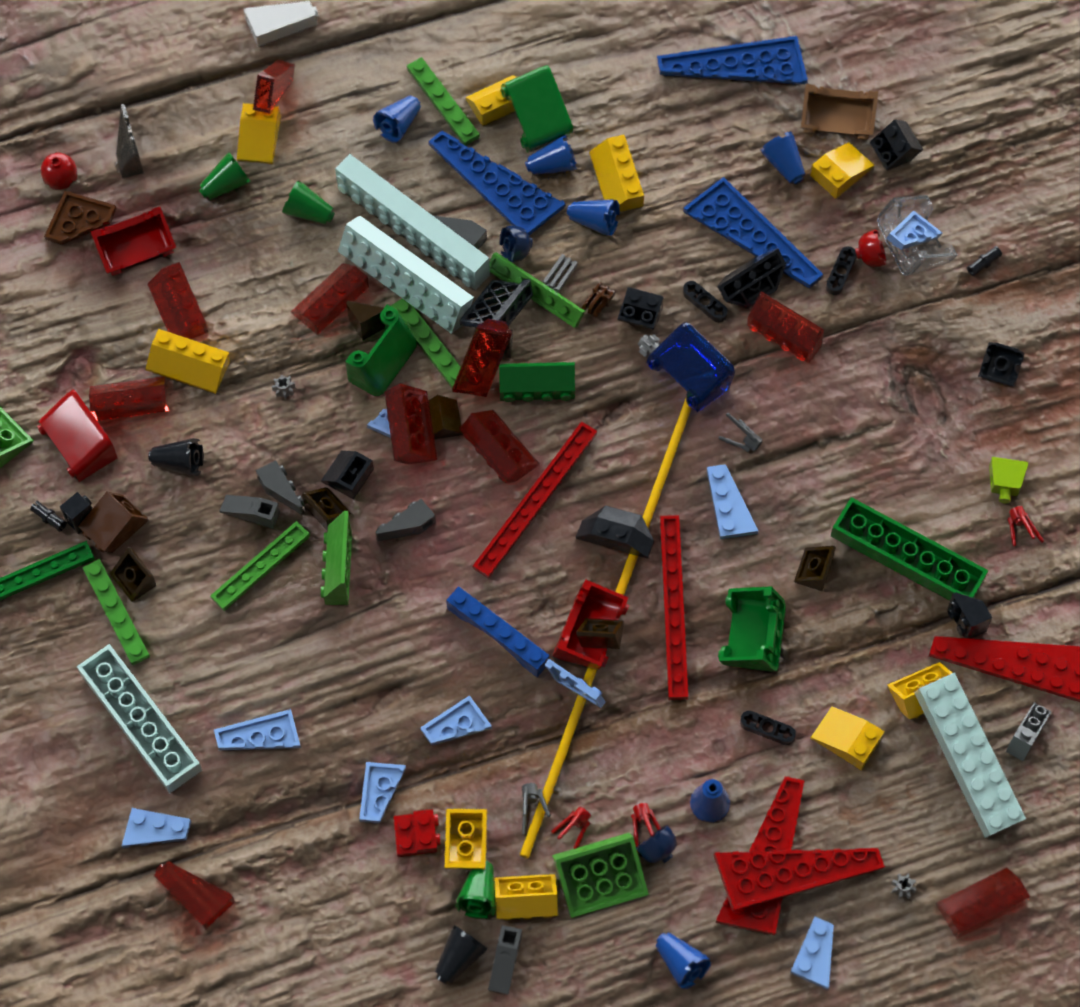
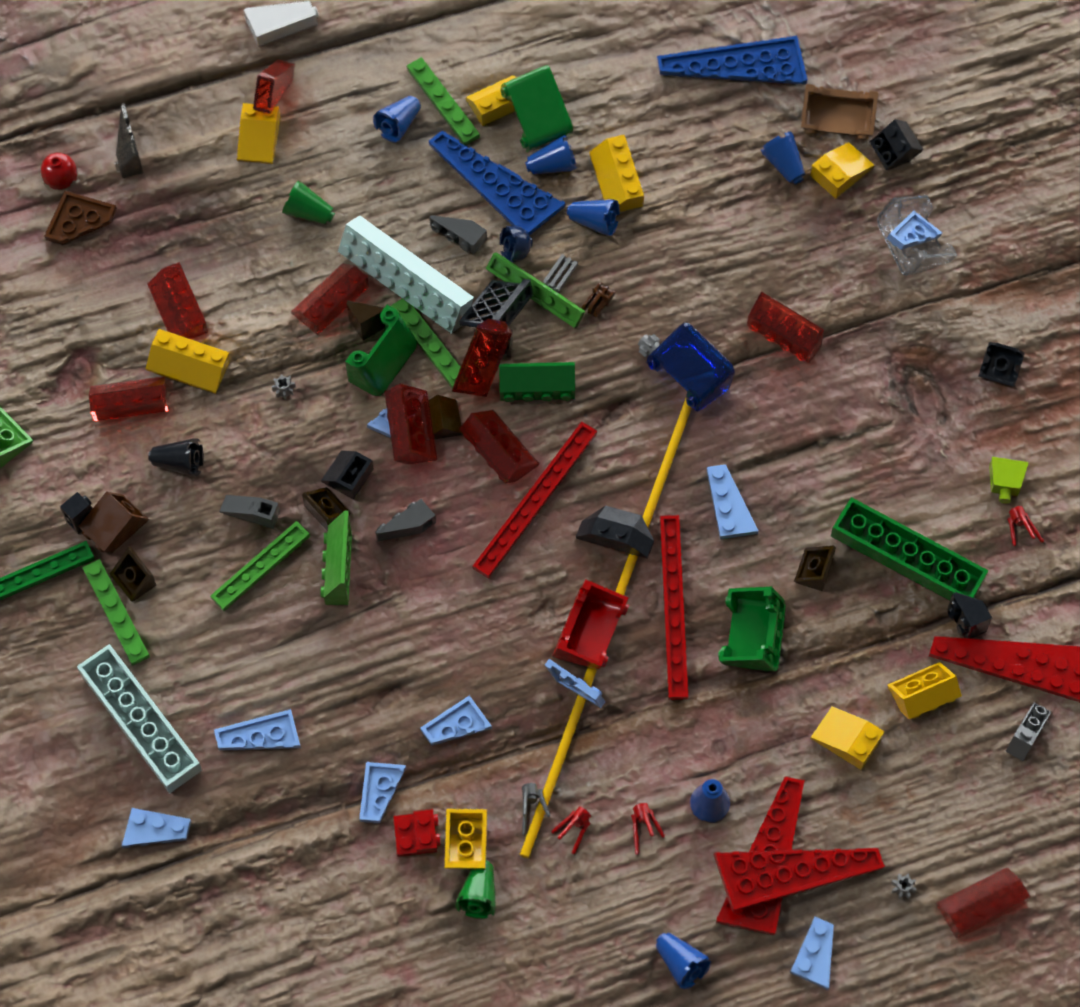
(48, 516): black pin -> none
(77, 436): red windscreen -> none
(133, 241): red windscreen -> none
(198, 897): clear red slope -> none
(223, 178): green cone -> none
(277, 486): dark grey slope -> none
(412, 222): light aqua brick -> none
(458, 955): black cone -> none
(477, 614): blue arch -> none
(505, 959): dark grey slope -> none
(526, 896): yellow slope -> none
(600, 633): dark brown slope -> none
(600, 874): bright green slope -> none
(641, 308): black slope -> none
(659, 846): dark blue cylinder -> none
(702, 293): black beam -> none
(736, 219): blue wing -> none
(748, 281): black wedge -> none
(752, 440): dark grey plant -> none
(771, 735): black beam -> none
(841, 277): black beam -> none
(871, 249): red cylinder -> none
(969, 755): light aqua brick -> none
(984, 261): black pin -> none

